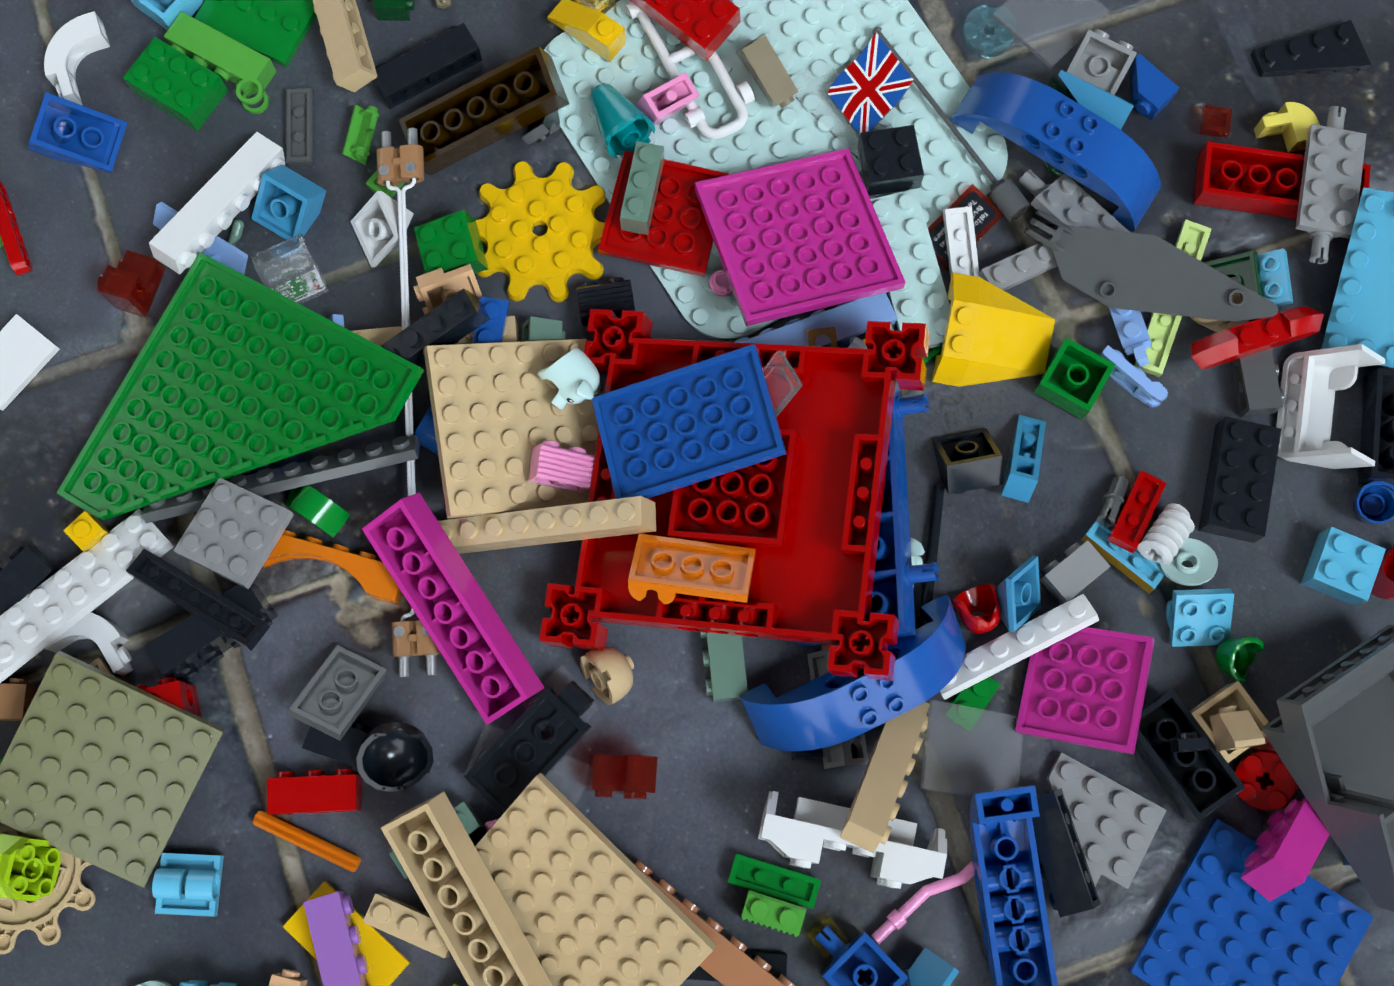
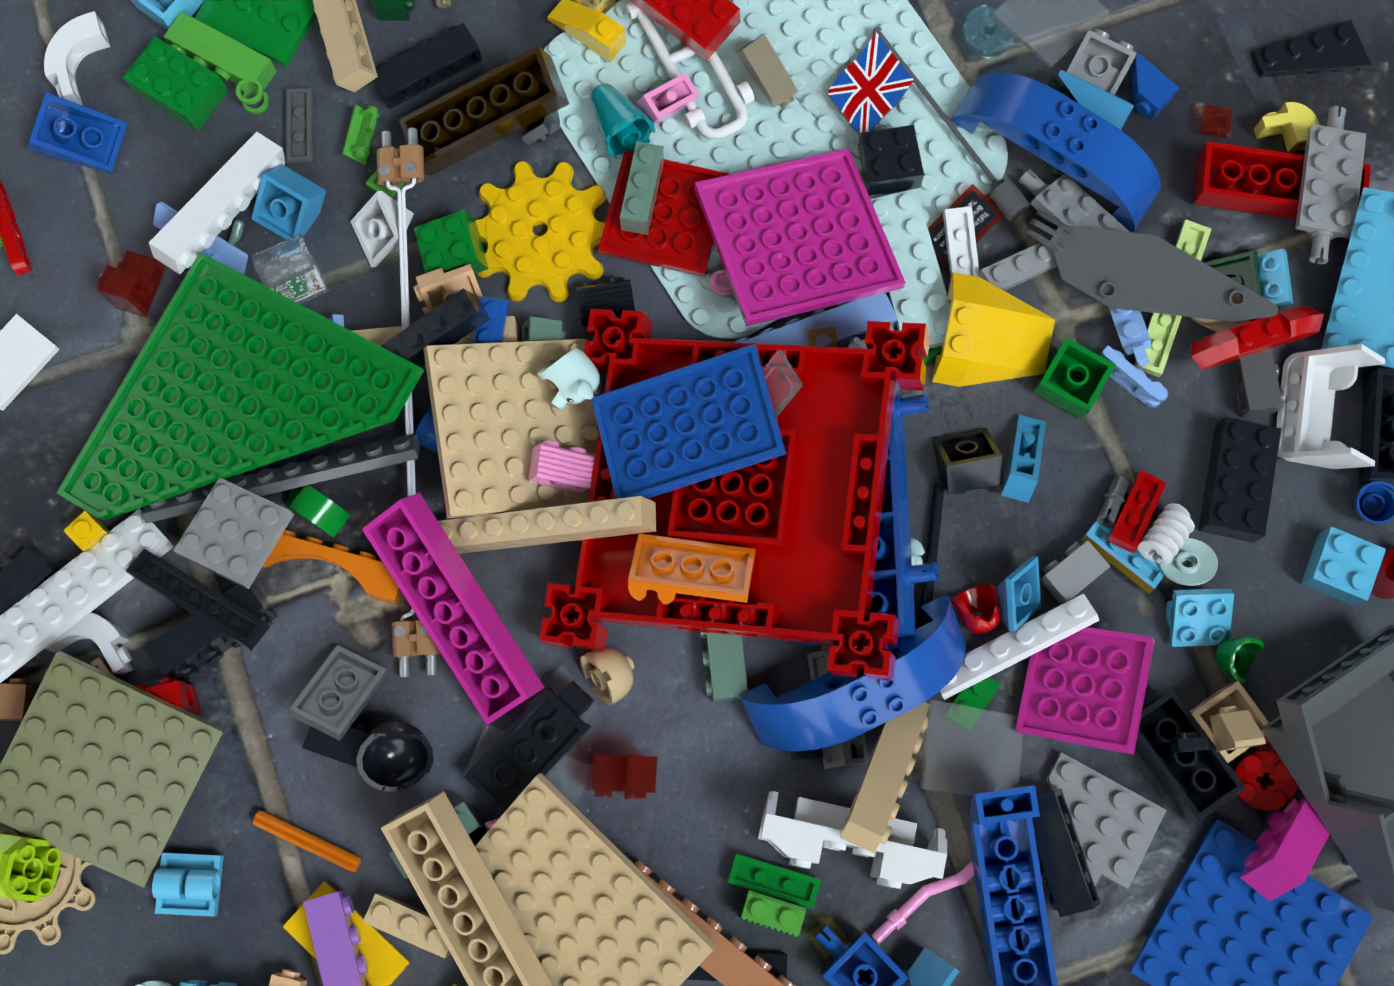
(314, 792): red brick -> none

